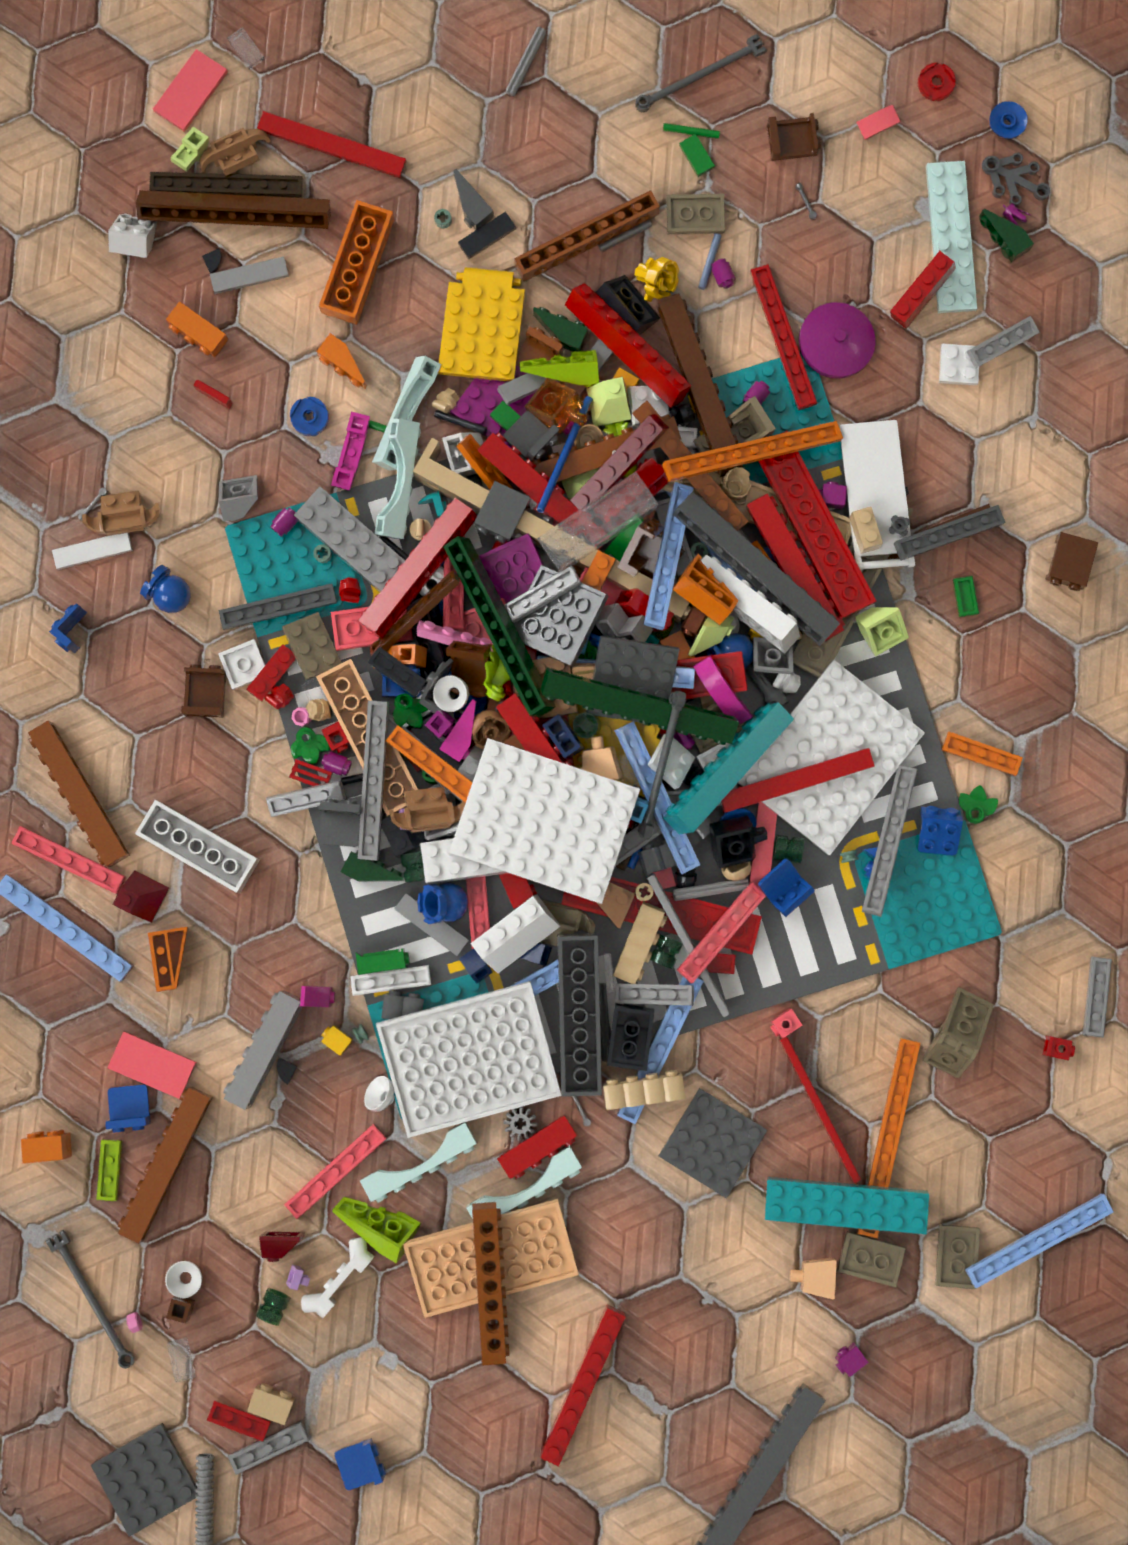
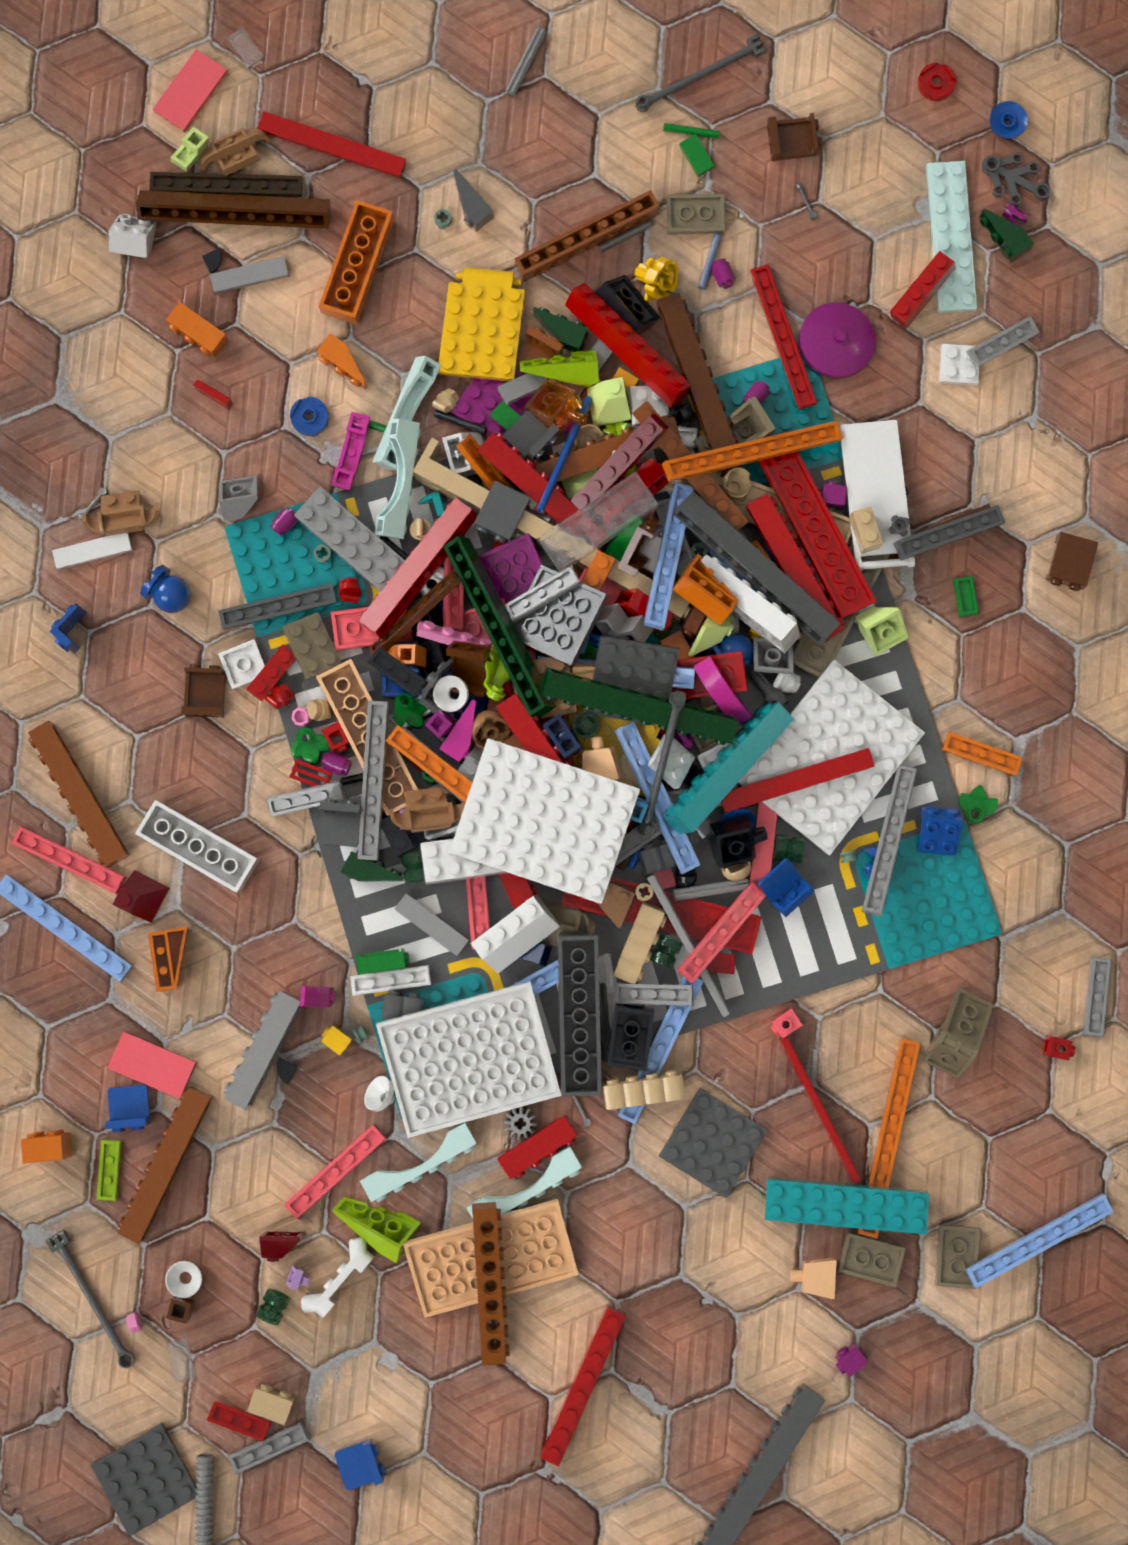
(442, 903): blue tile -> none
(475, 966): dark blue brick -> none
(487, 235): black tile -> none
(878, 122): coral slope -> none

